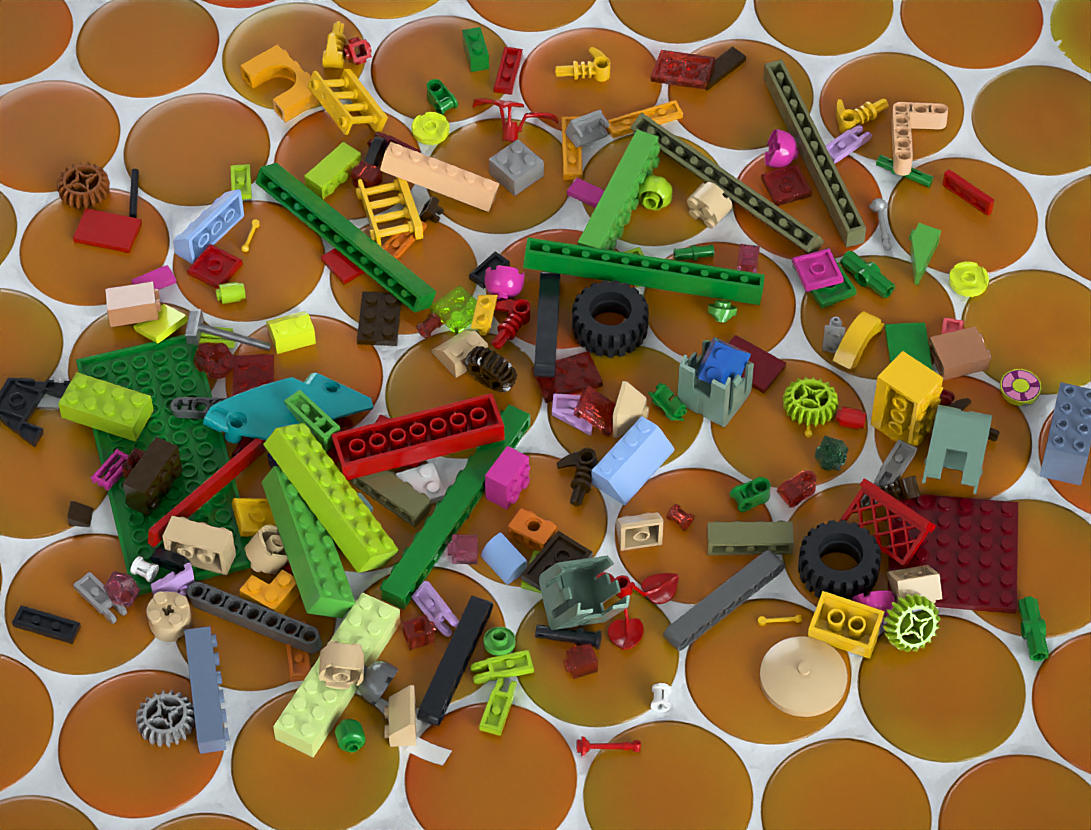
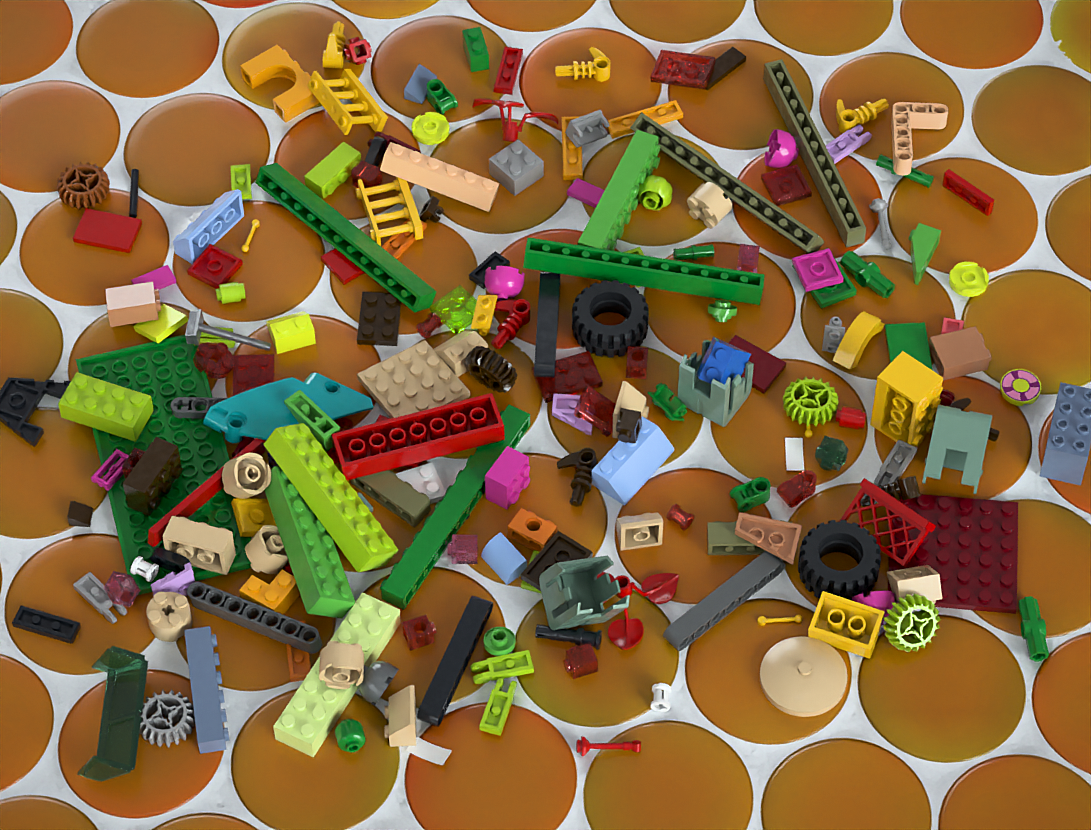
(120, 714): none -> clear green piece
(246, 476): none -> tan brick
(412, 382): none -> tan plate
(417, 86): none -> sand blue slope
(434, 608): lavender hinge -> none
(629, 425): none -> dark brown brick
(637, 362): none -> clear red brick
(769, 534): none -> nougat wing
(794, 454): none -> white sticker

